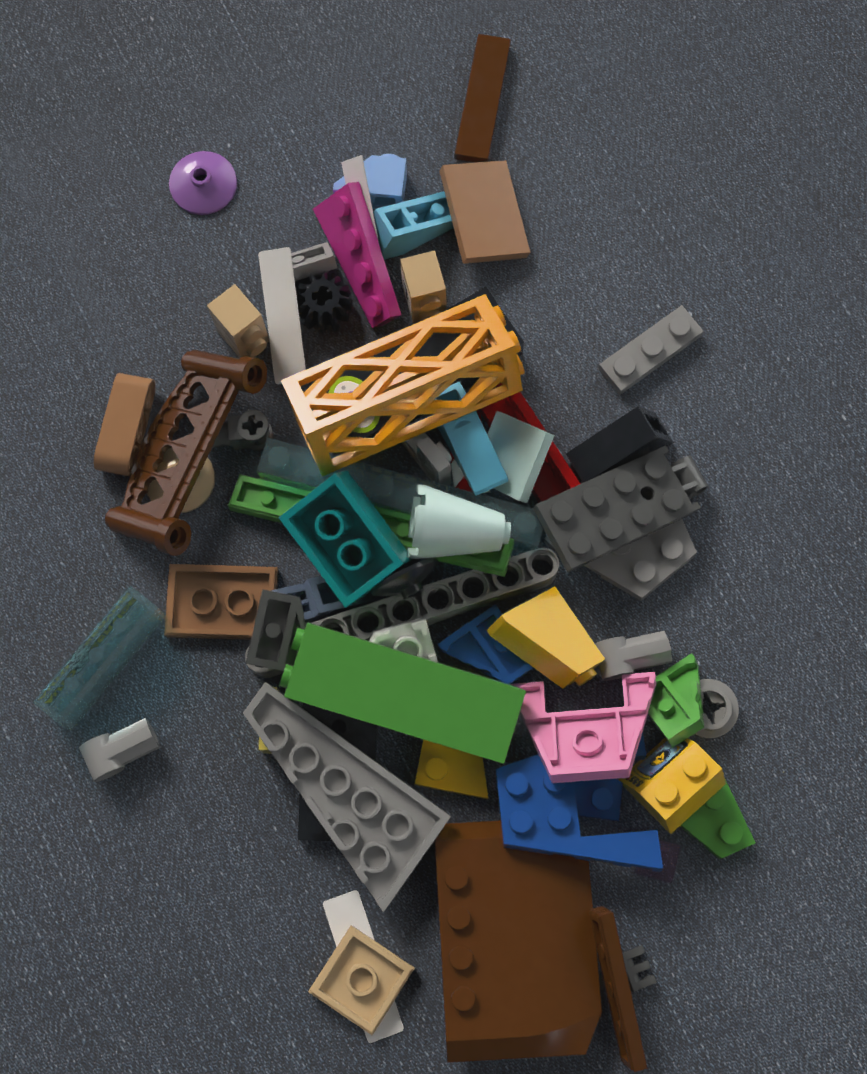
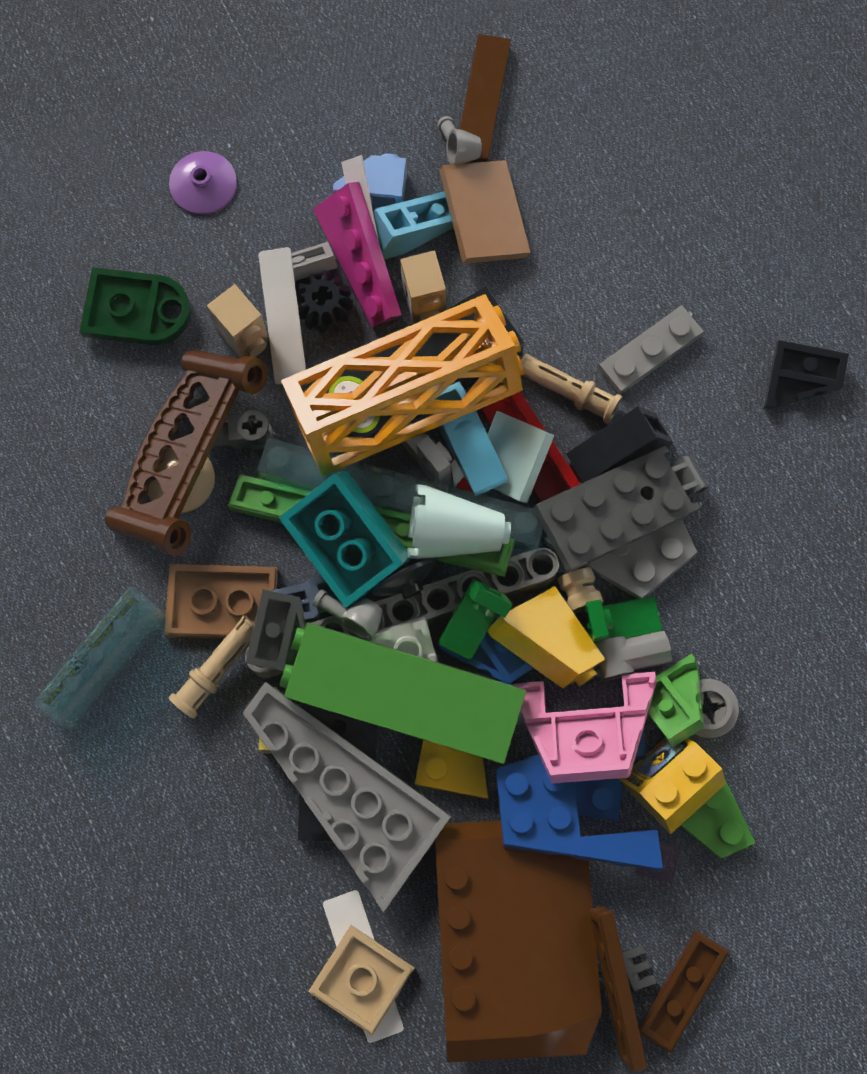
(109, 753): light grey piece -> none
(124, 424): medium nougat beam -> none
(132, 307): none -> dark green plate
(205, 679): none -> tan pin
(359, 619): none -> light grey bar
(460, 145): none -> light grey bar
(473, 618): none -> green bracket
(579, 588): none -> tan wheel
(584, 395): none -> tan pin
(621, 619): none -> green bracket
(683, 991): none -> reddish brown tile
(803, 373): none -> black wing

